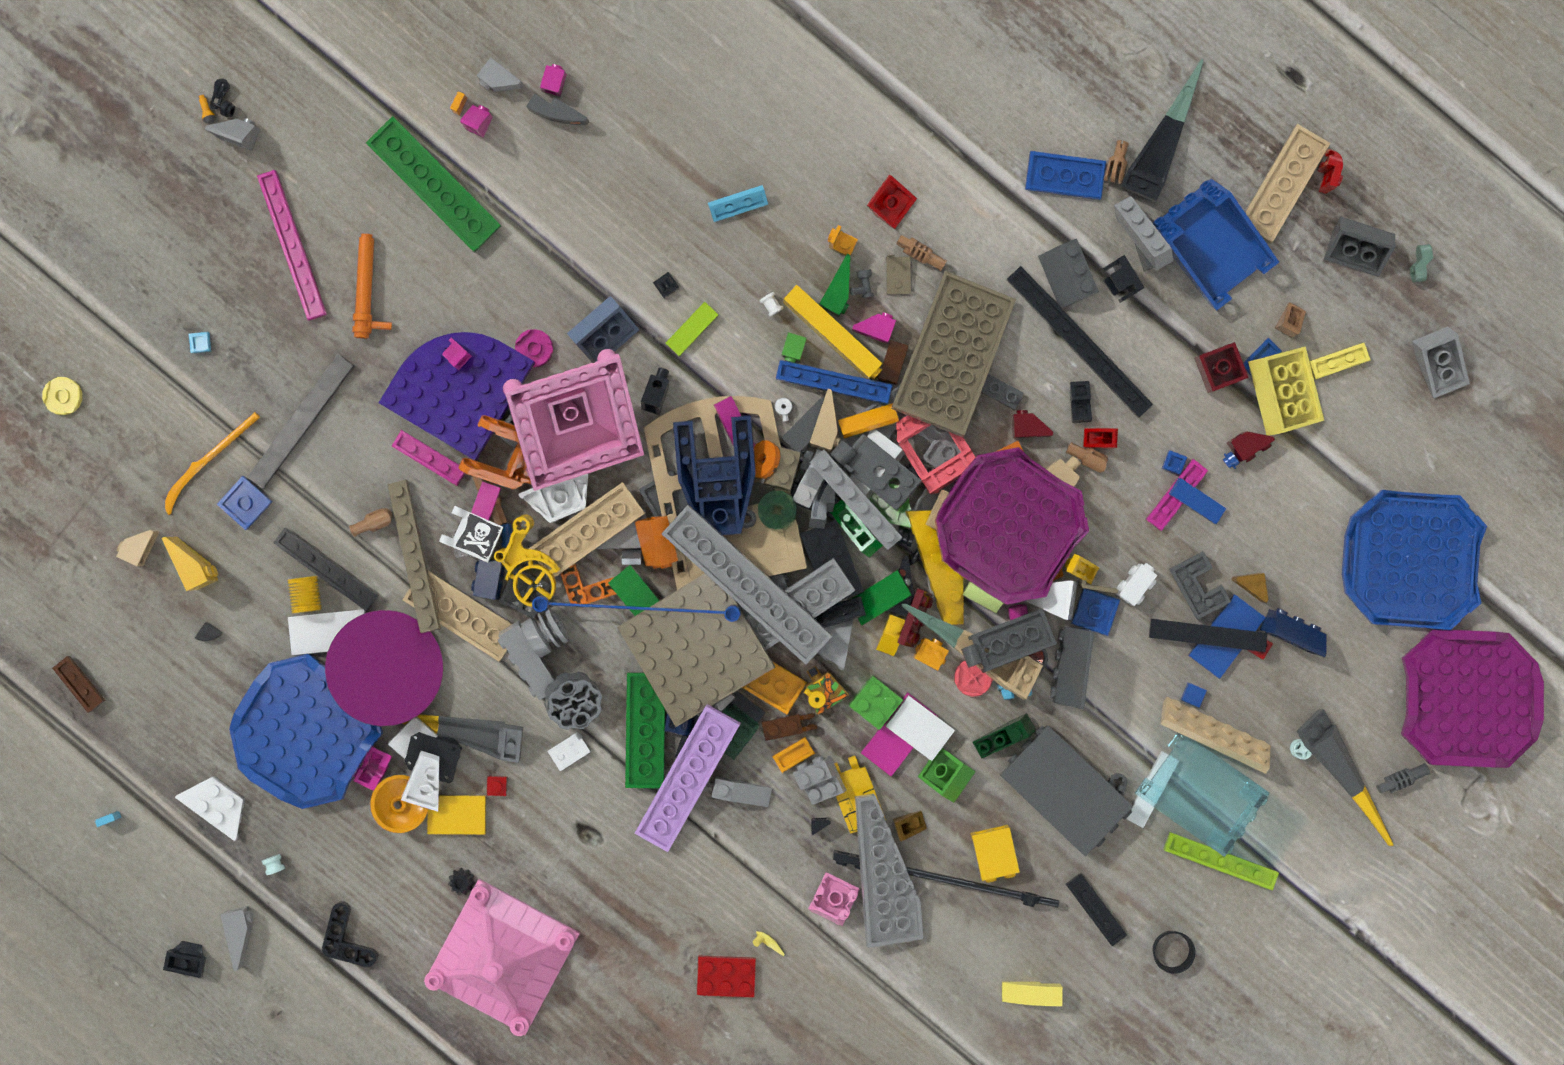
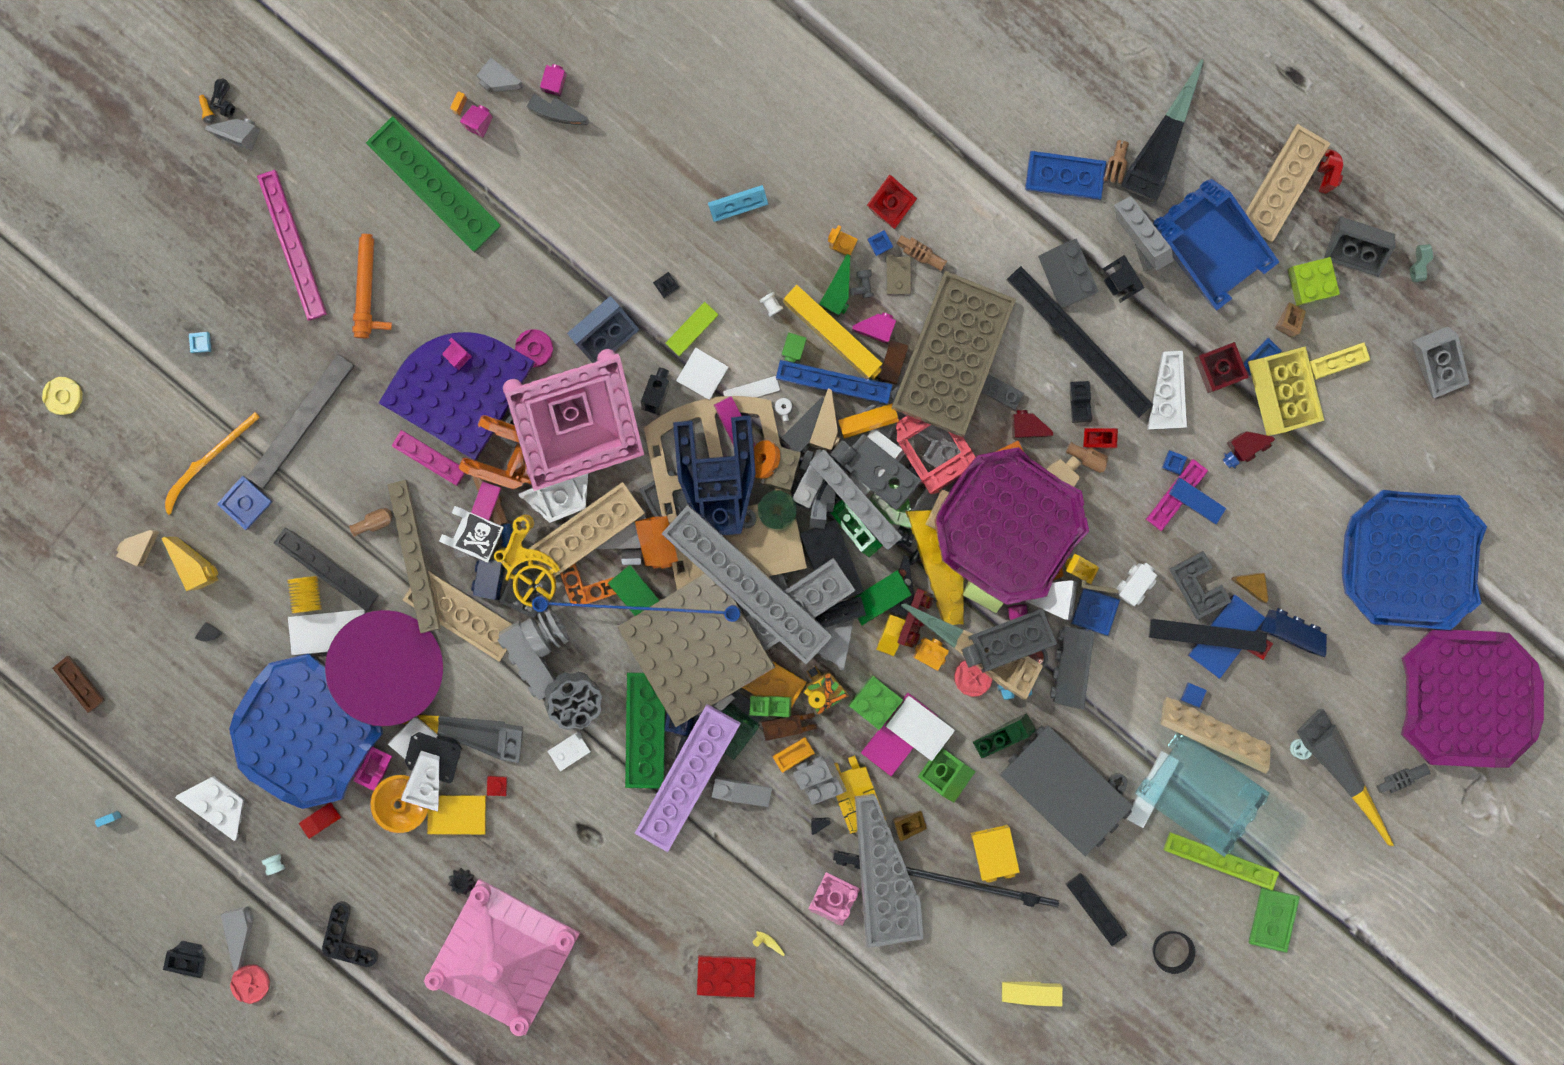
(250, 984): none -> coral tile
(319, 820): none -> red slope
(702, 373): none -> white tile
(755, 389): none -> white sticker
(770, 706): none -> bright green slope
(880, 243): none -> blue plate
(1169, 394): none -> white wing
(1274, 919): none -> bright green tile
(1313, 281): none -> lime brick

